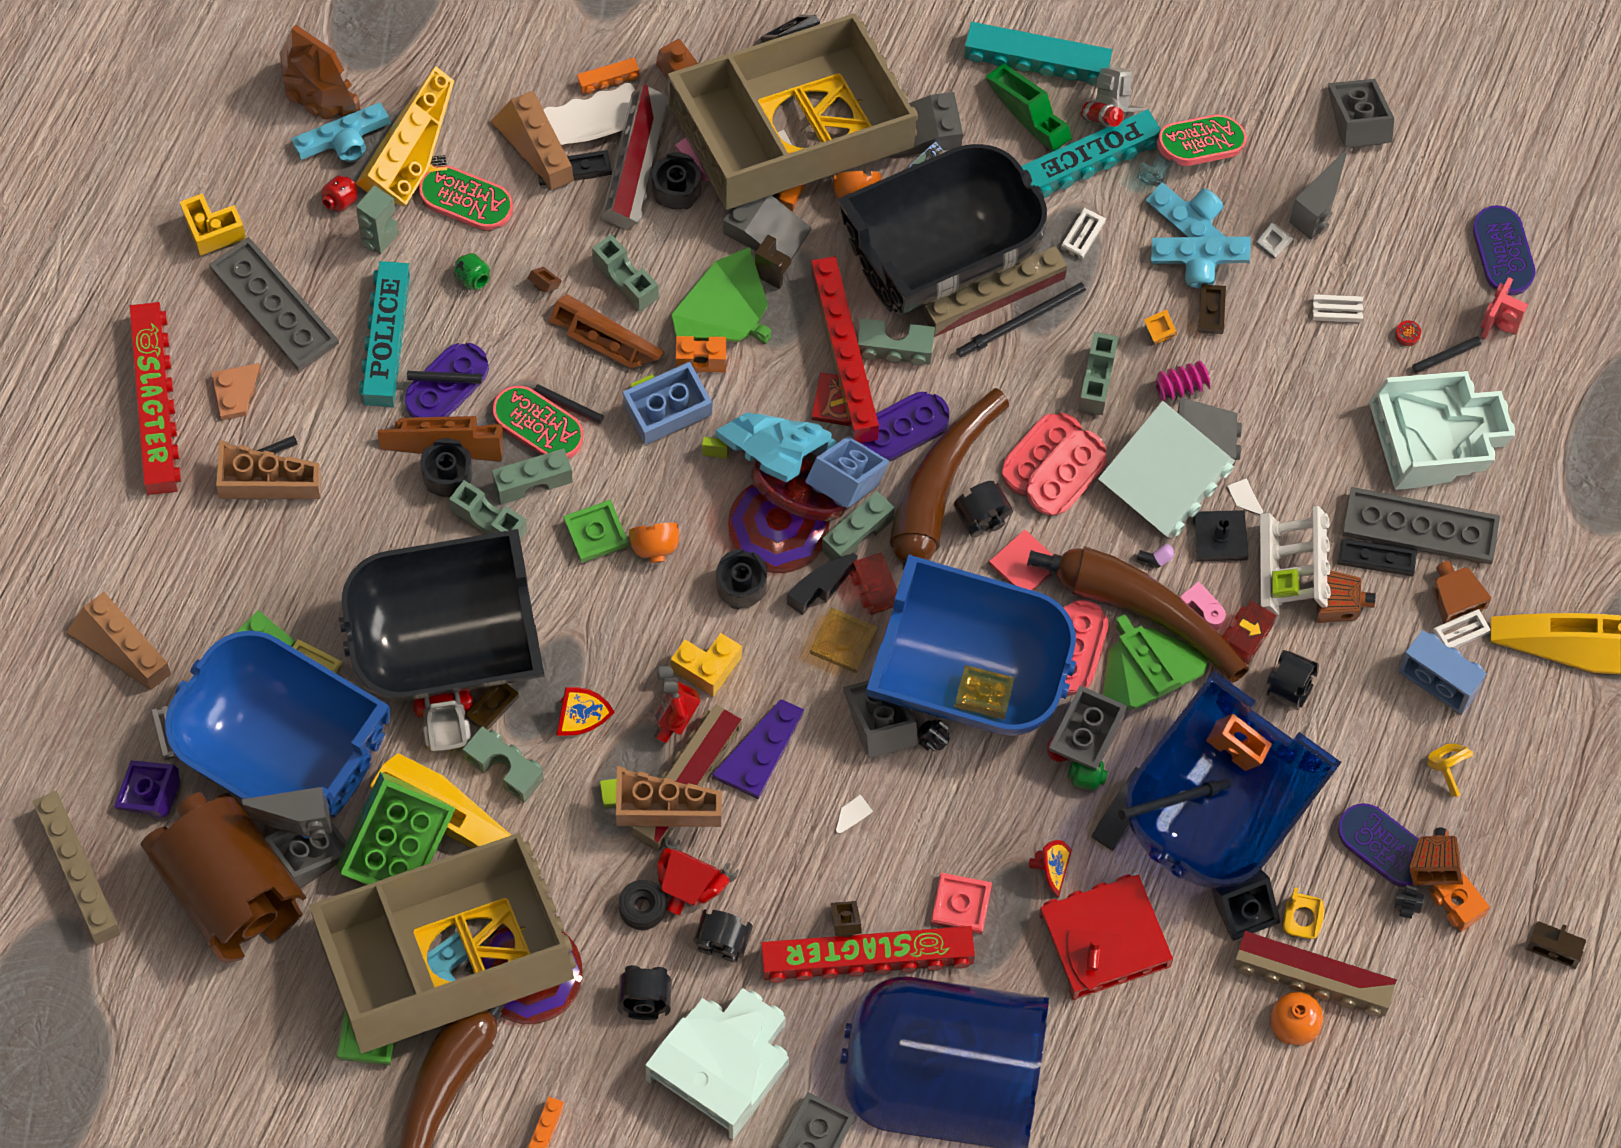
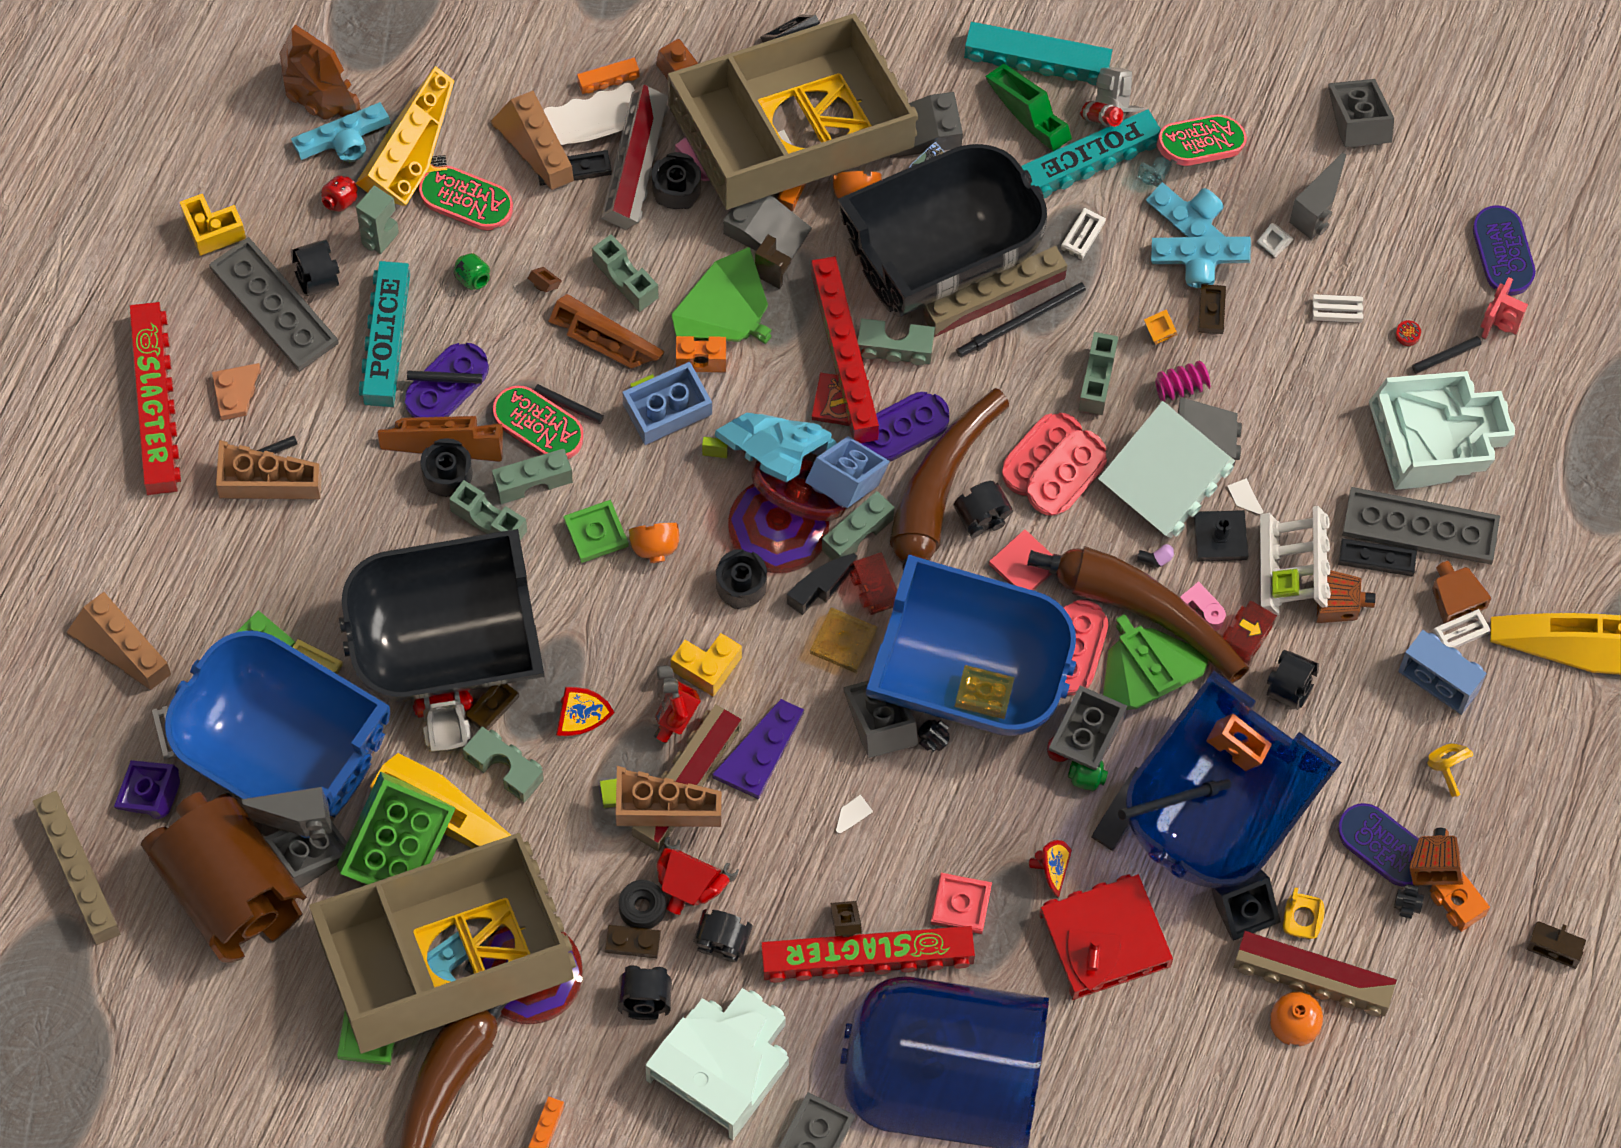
(315, 268): none -> black brick
(633, 941): none -> dark brown plate

